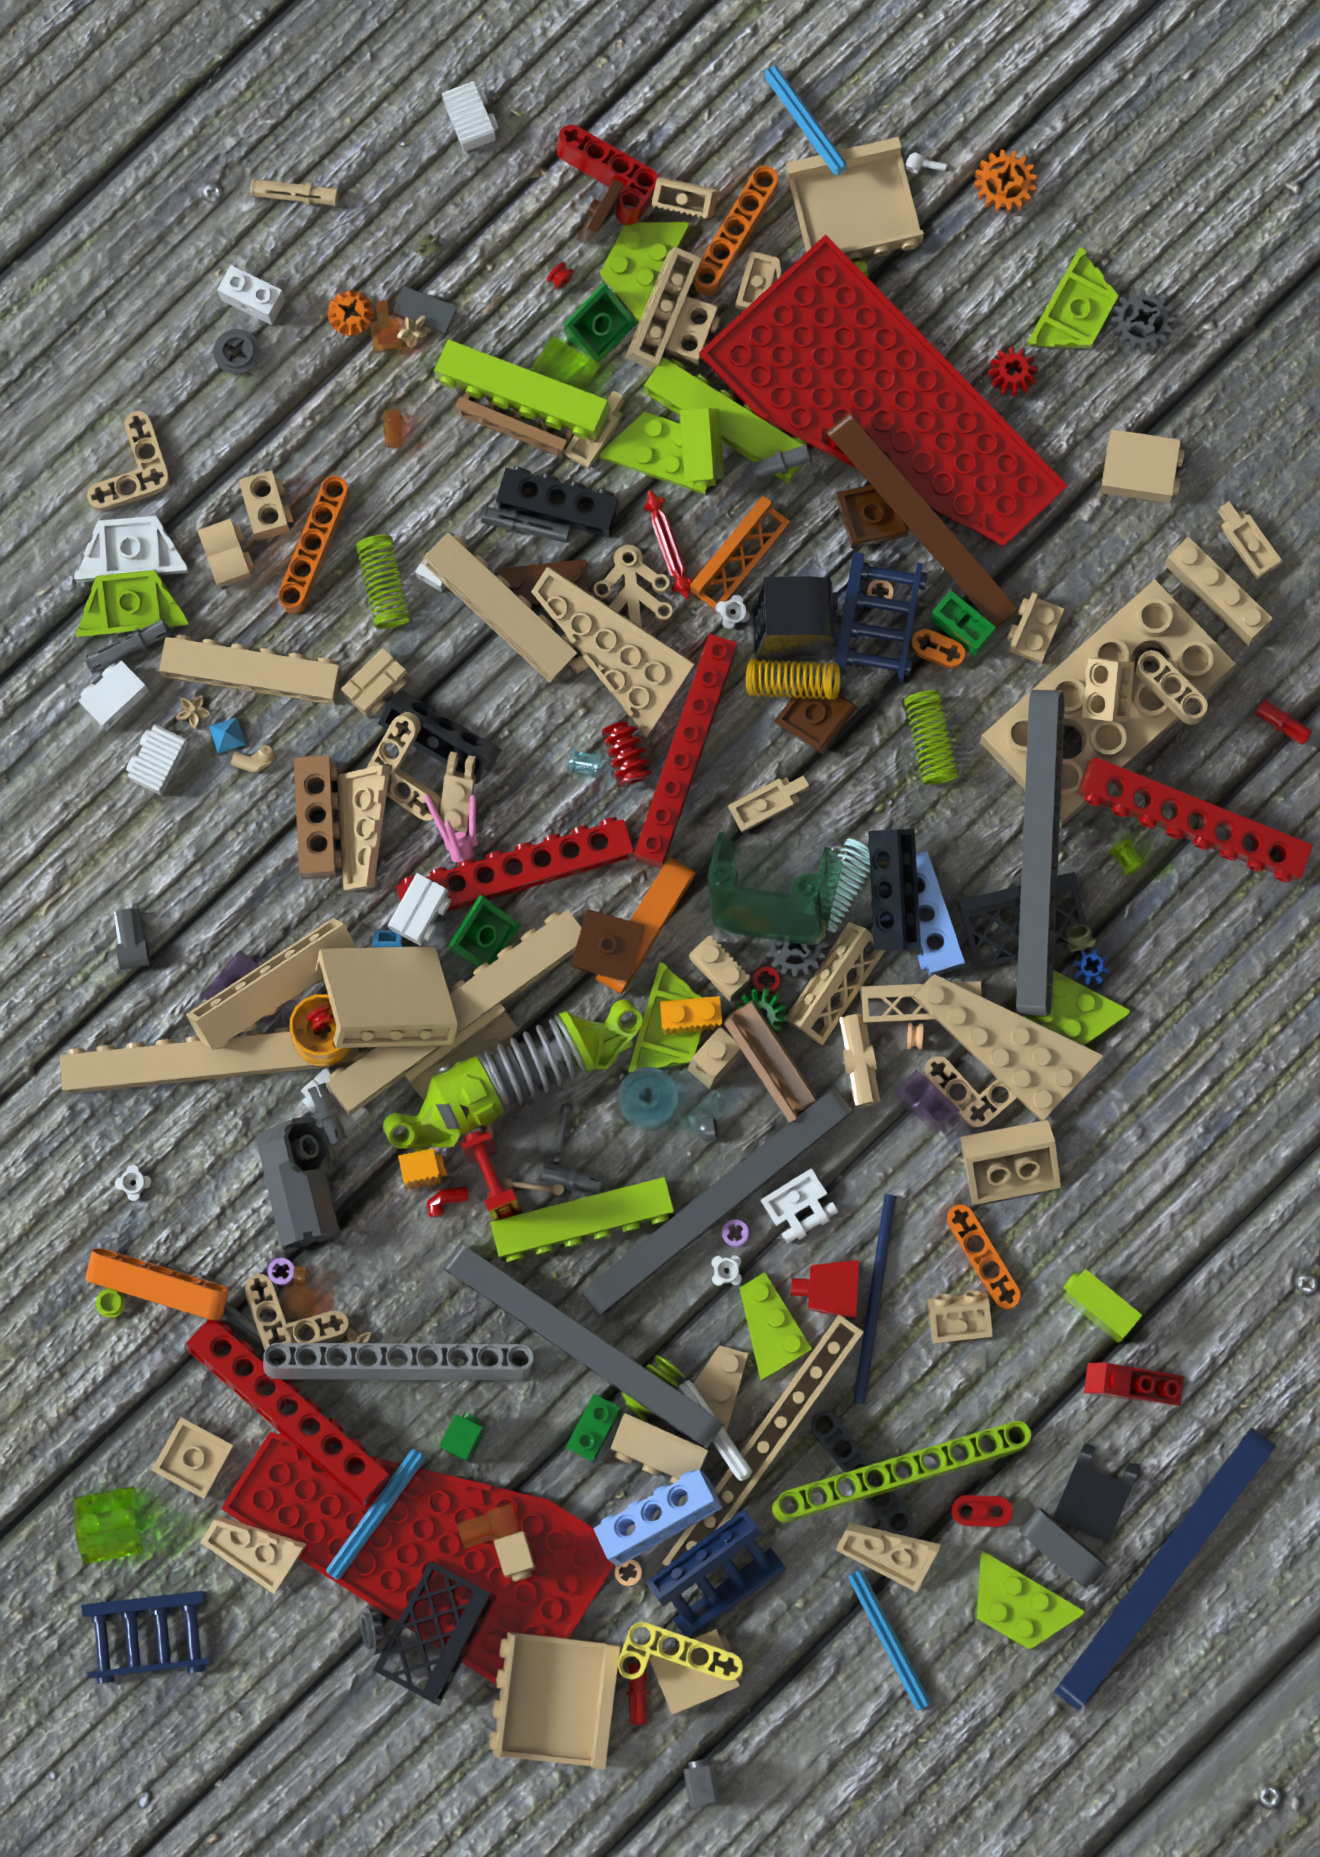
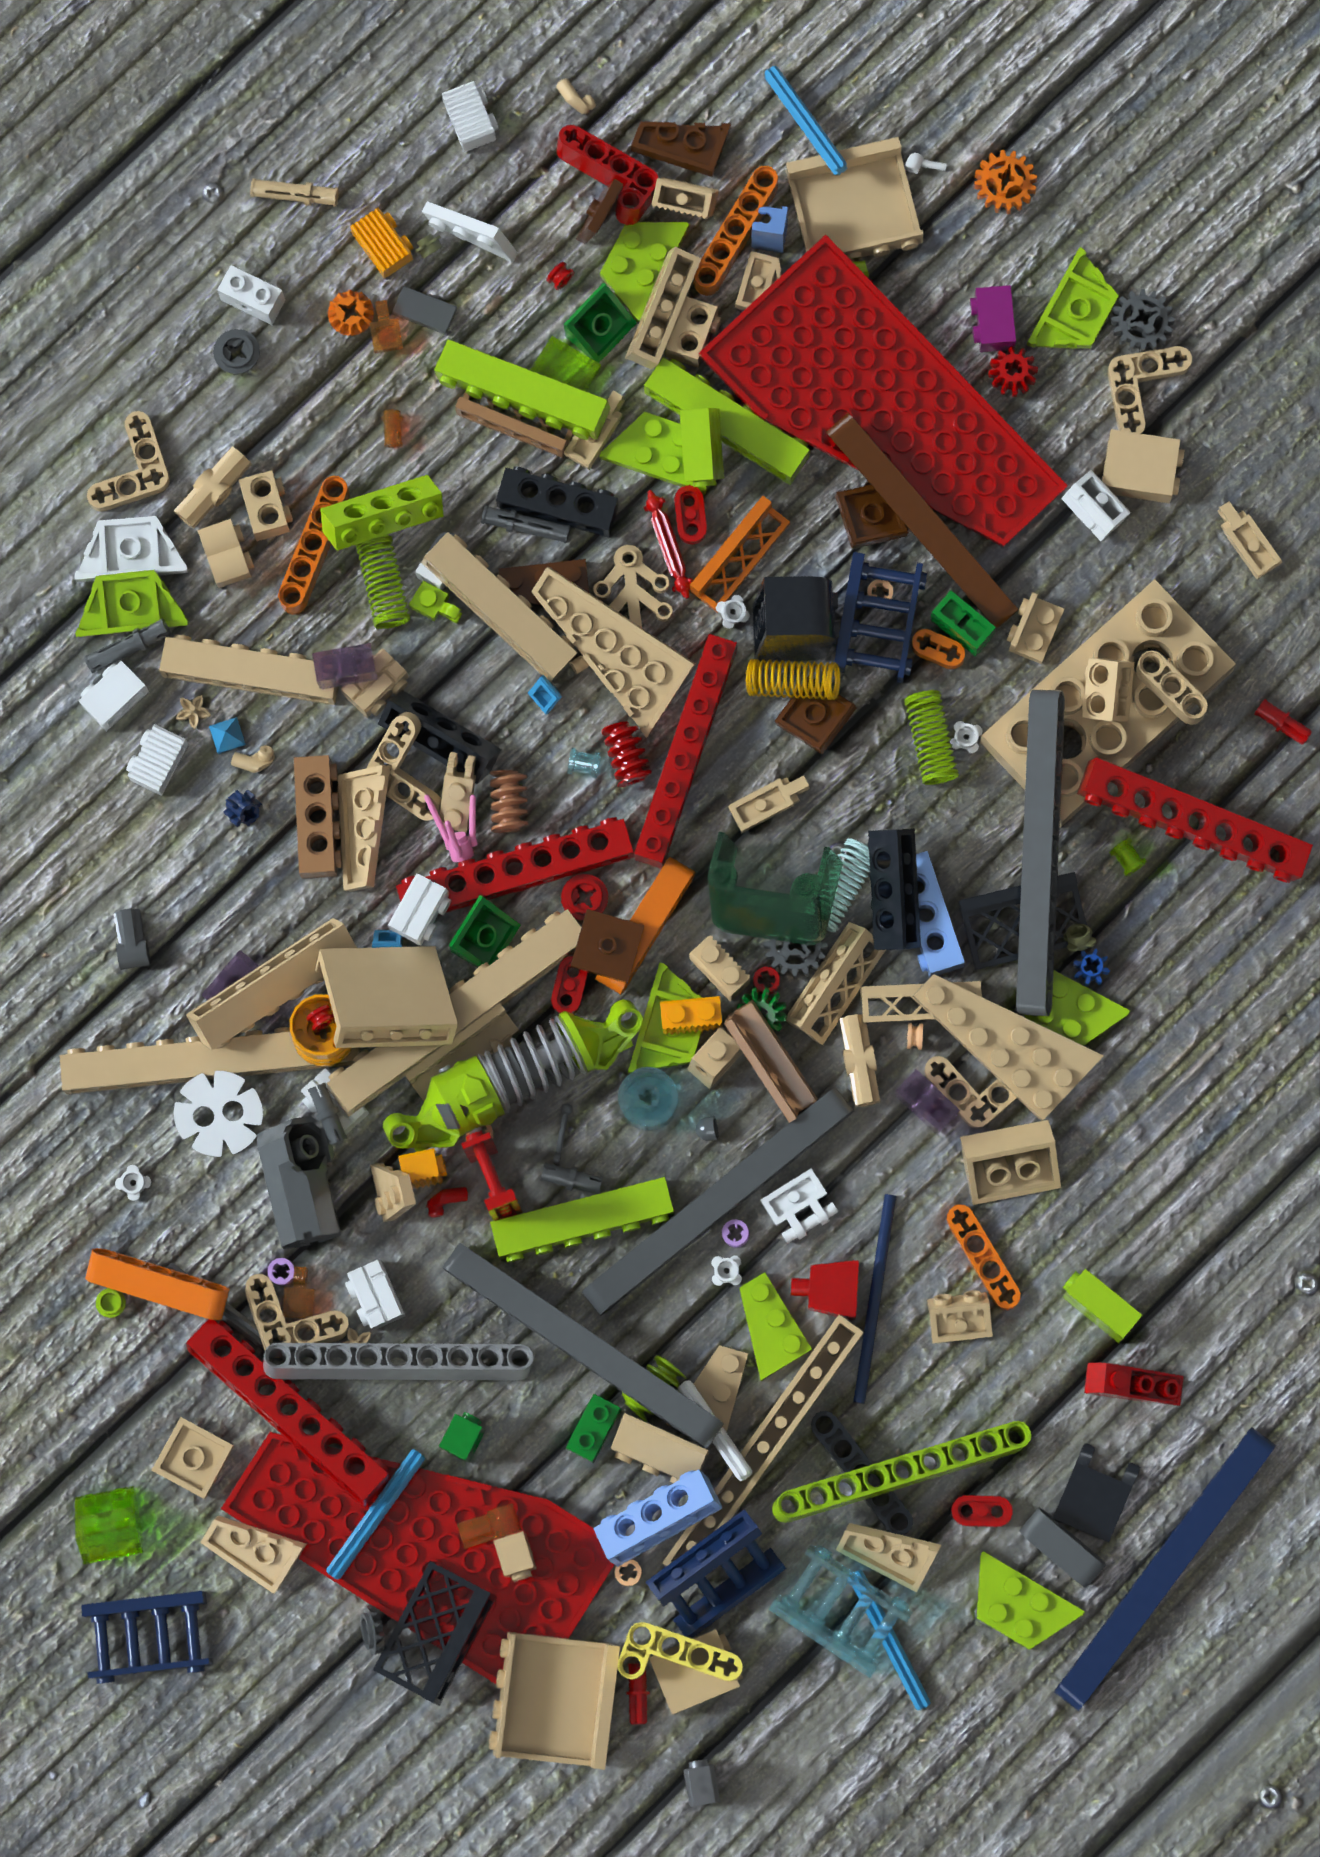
(212, 487): none -> tan piece
(233, 1132): none -> white piece
(242, 808): none -> dark blue gear
(345, 666): none -> clear purple brick
(375, 1295): none -> white brick
(382, 243): none -> light orange brick
(382, 512): none -> lime brick
(393, 1191): none -> tan wing
(412, 331): tan plant -> none
(432, 601): none -> lime plate
(471, 230): none -> white wing
(507, 801): none -> nougat piece
(545, 694): none -> dark azure slope
(557, 1189): tan hinge -> none
(568, 986): none -> red plate
(571, 96): none -> tan arm
(586, 883): none -> red gear
(685, 146): none -> reddish brown wing
(691, 515): none -> red plate
(771, 235): none -> medium blue hinge
(781, 462): dark grey pin -> none
(839, 1640): none -> clear light blue fence
(966, 729): none -> white plate
(994, 318): none -> magenta brick
(1096, 505): none -> white brick
(1137, 374): none -> tan beam
(1218, 591): tan brick -> none

